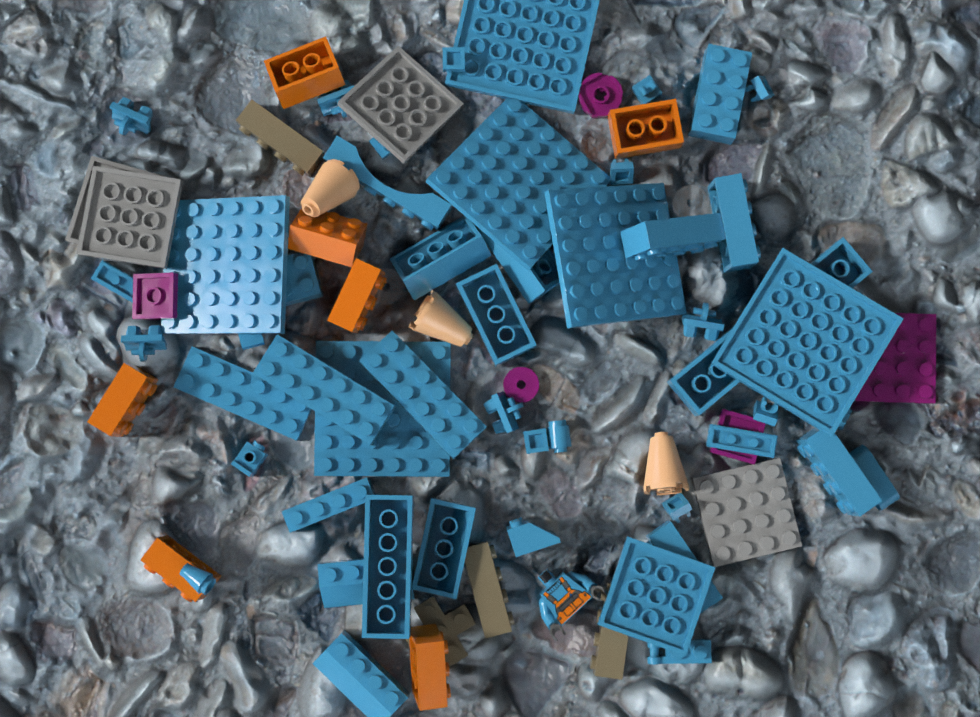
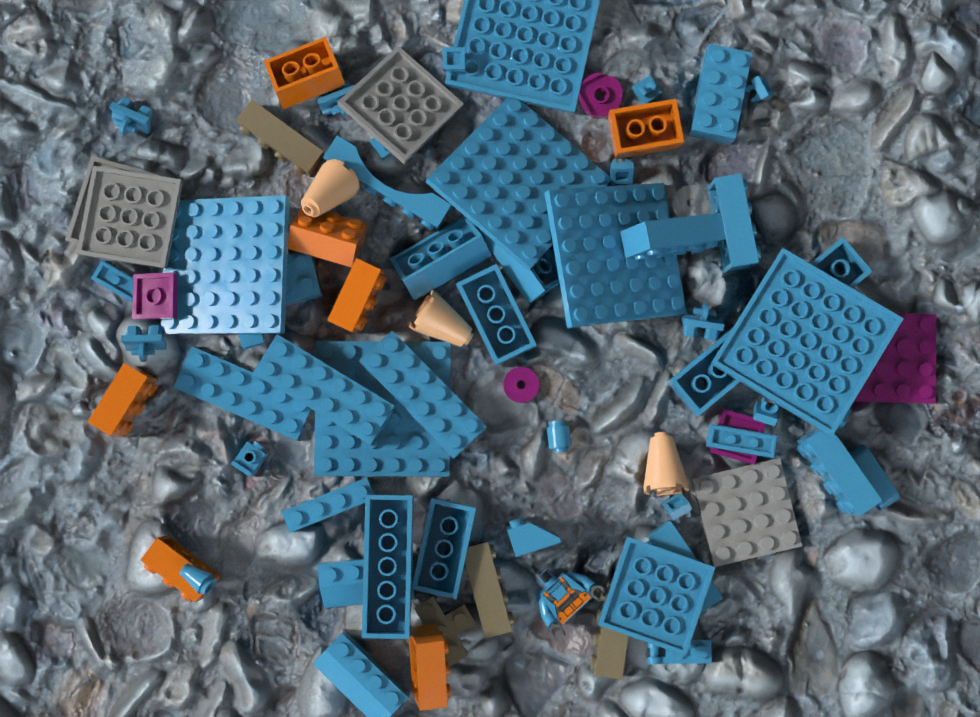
(507, 411): dark azure hips -> none
(536, 441): dark azure tile -> none

